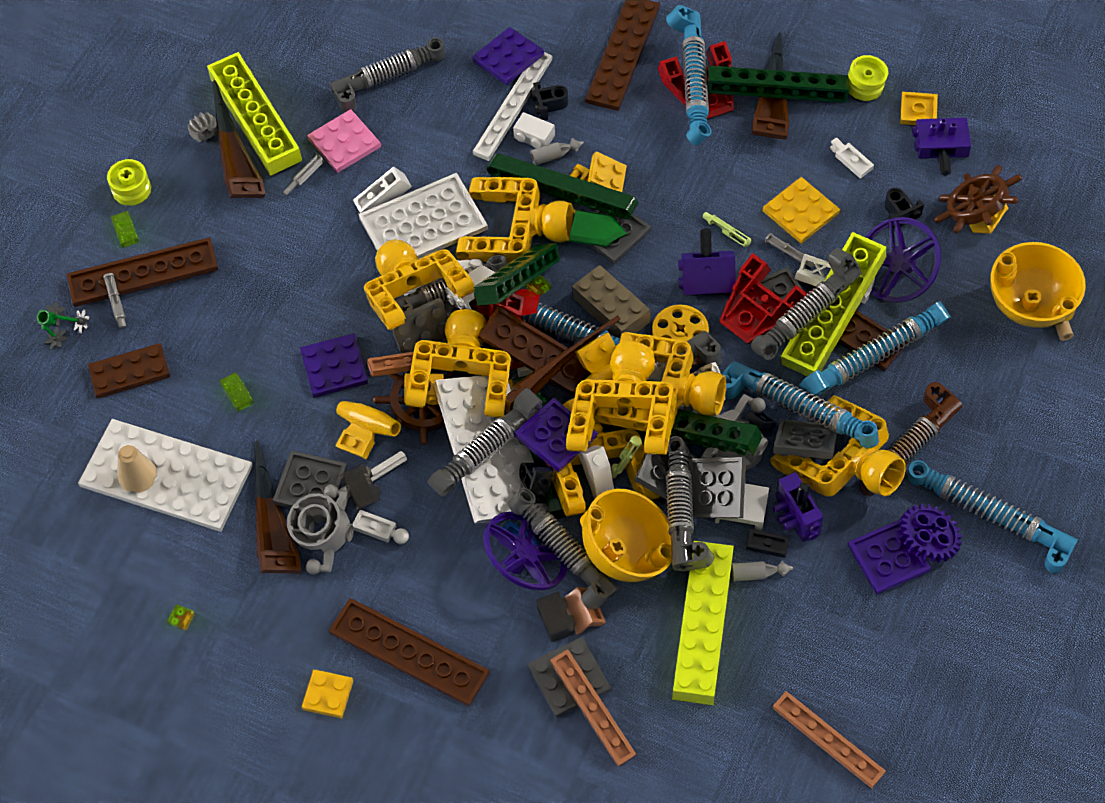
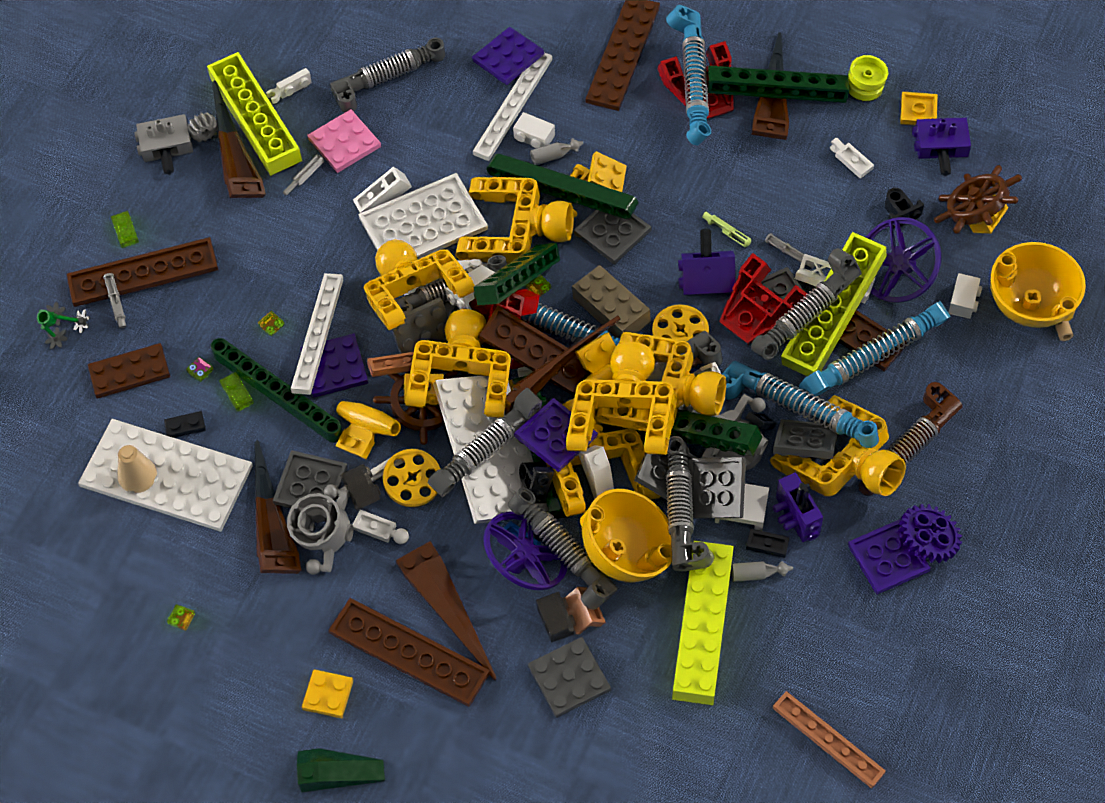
(129, 182): neon yellow wheel -> none
(164, 140): none -> light grey piece
(185, 424): none -> black plate
(199, 369): none -> tile
(271, 323): none -> clear neon green tile
(280, 396): none -> dark green beam
(290, 85): none -> white plate
(317, 334): none -> white plate
(332, 769): none -> dark green wedge
(402, 475): none -> yellow wedge
(430, 578): none -> reddish brown plate
(549, 99): black pin -> none
(593, 708): nougat plate -> none
(595, 229): green tile -> none
(625, 456): yellowish green piece -> none
(801, 210): yellow plate -> none
(964, 296): none -> white brick
(1032, 528): dark azure piece -> none

